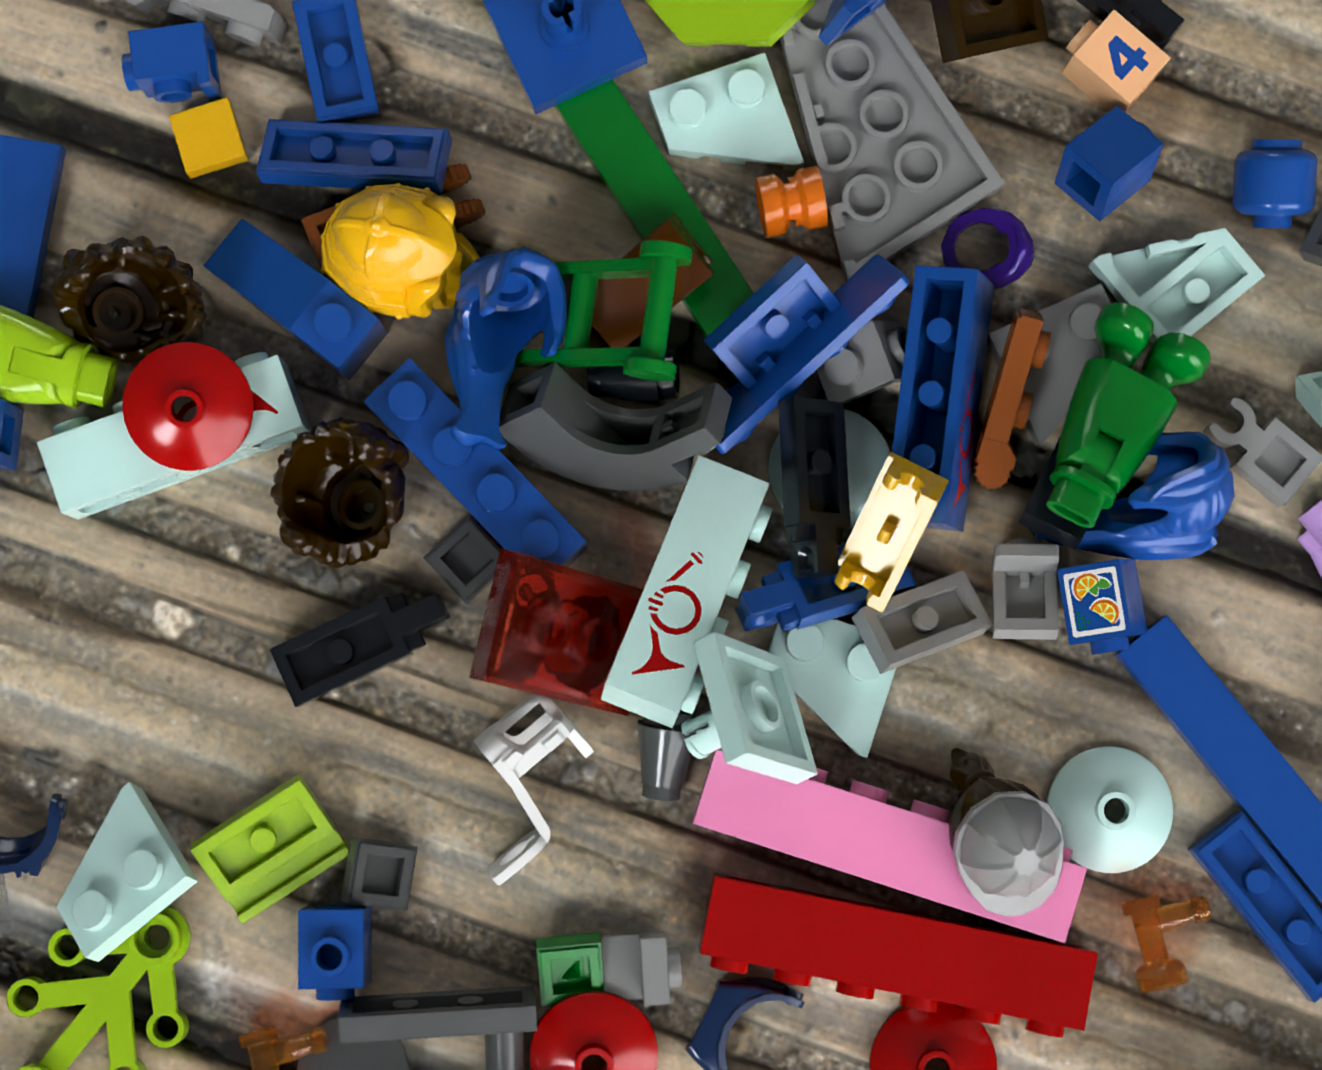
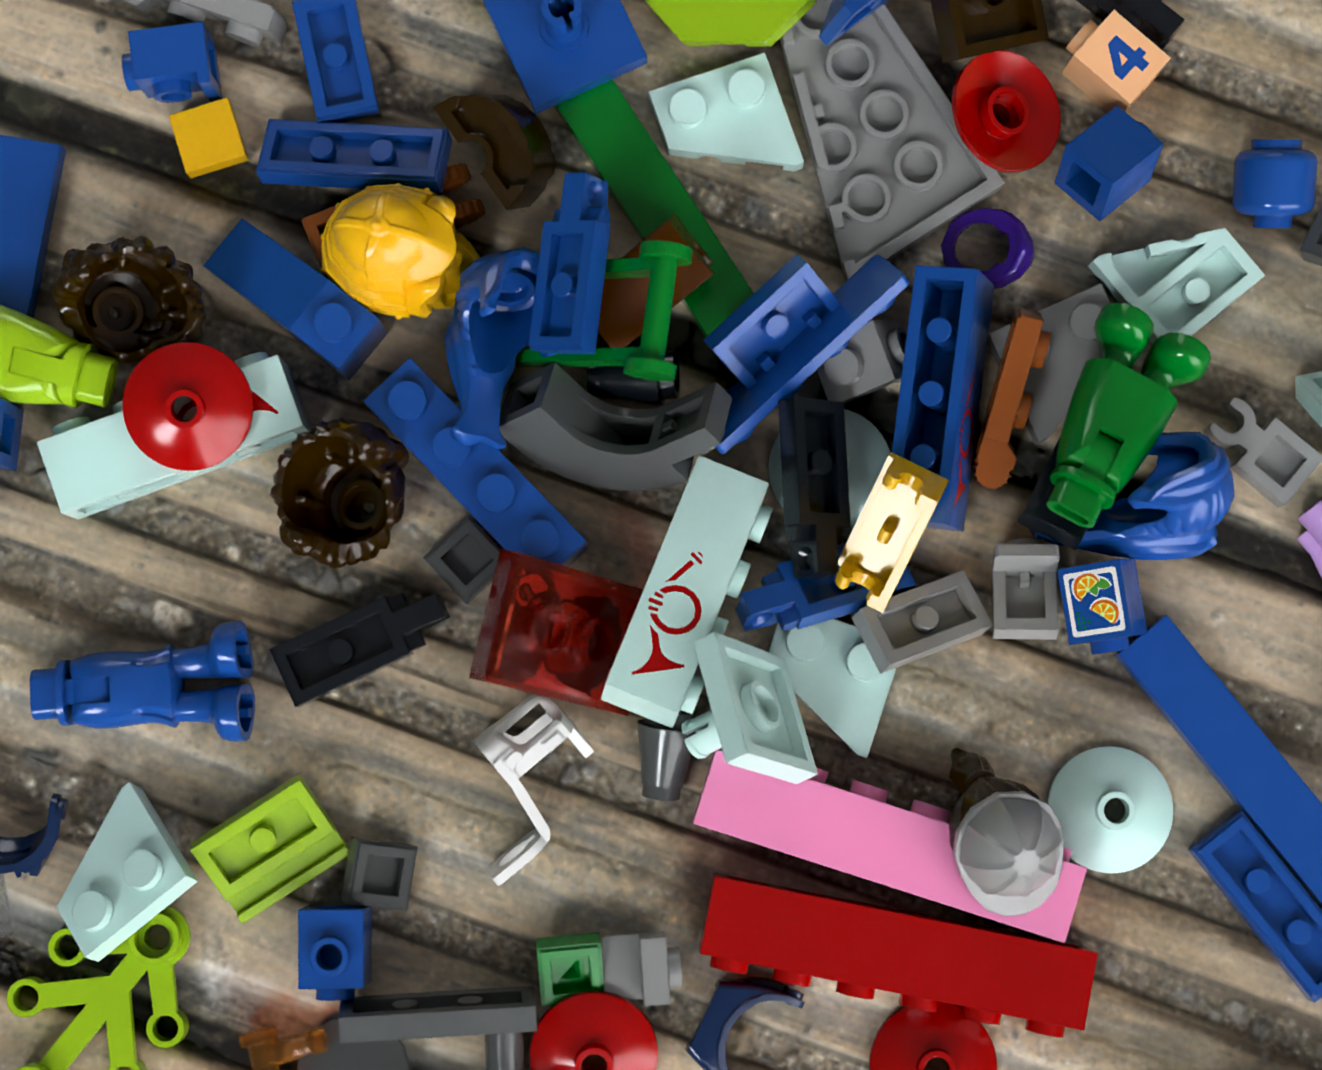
(149, 687): none -> blue piece
(514, 143): none -> dark brown cylinder
(572, 269): none -> blue hinge
(797, 200): orange wheel -> none
(1022, 102): none -> red dish
(1149, 923): clear orange piece -> none

